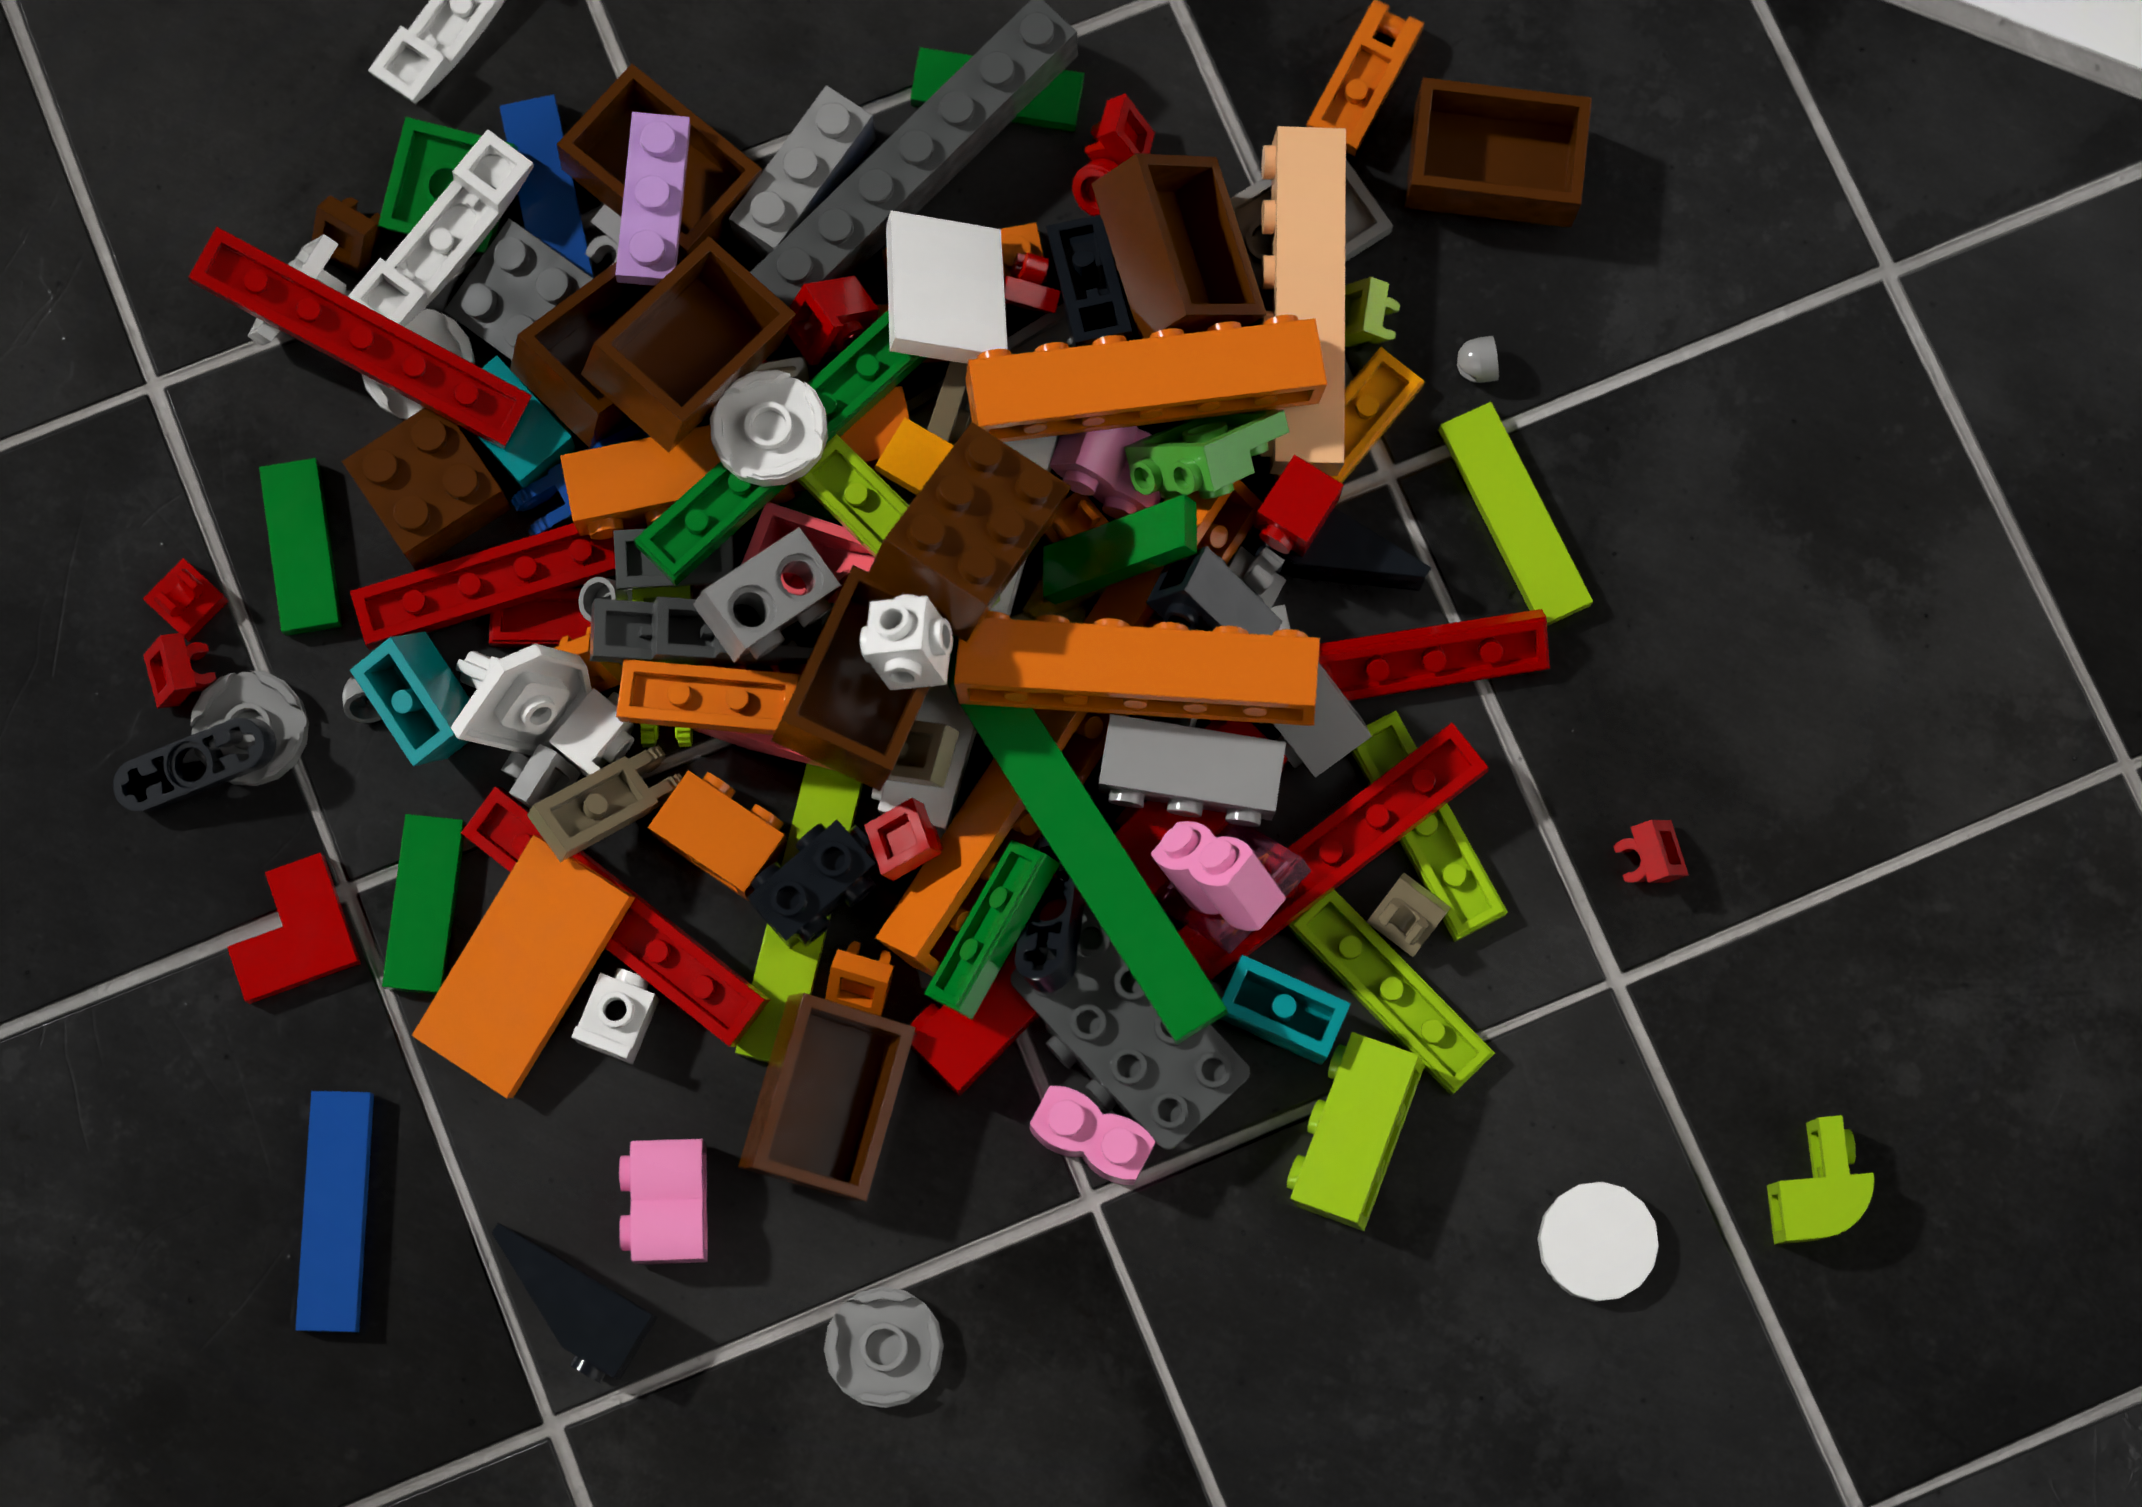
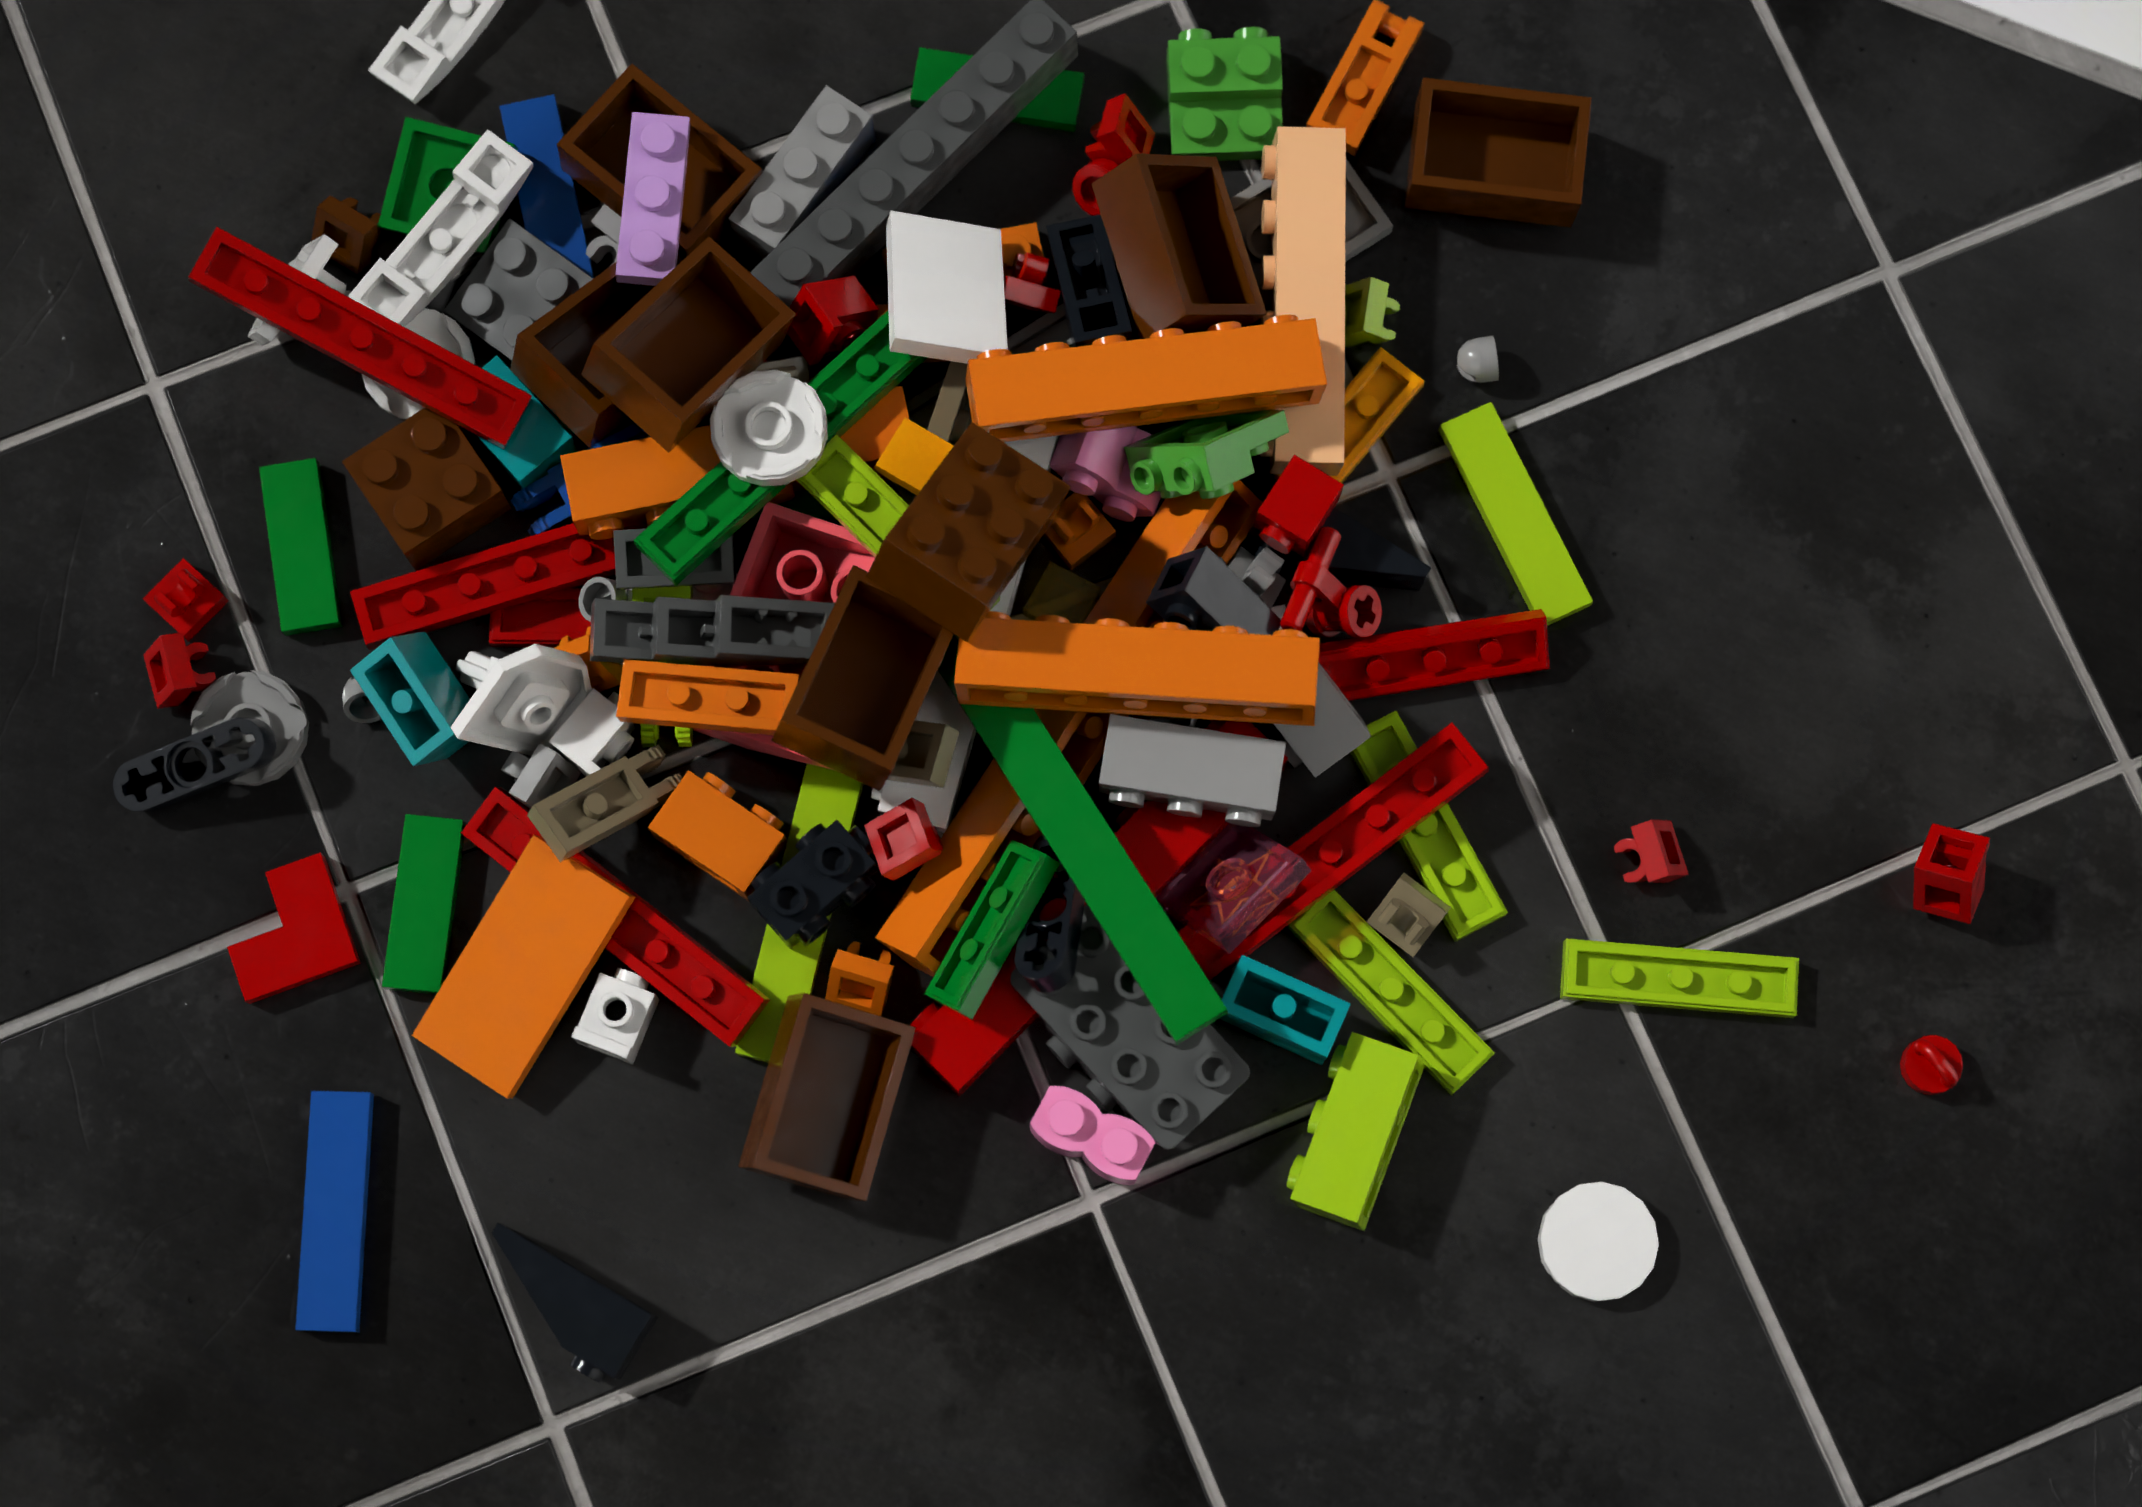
(666, 1201): bright pink brick -> none
(760, 587): light grey brick -> none
(883, 1347): light grey tile -> none
(907, 642): white brick -> none
(1120, 549): green tile -> none
(1218, 875): bright pink brick -> none
(1224, 93): none -> bright green plate
(1325, 601): none -> red piece
(1679, 978): none -> lime tile
(1831, 1199): lime brick -> none
(1931, 1065): none -> red tile
(1950, 873): none -> red brick

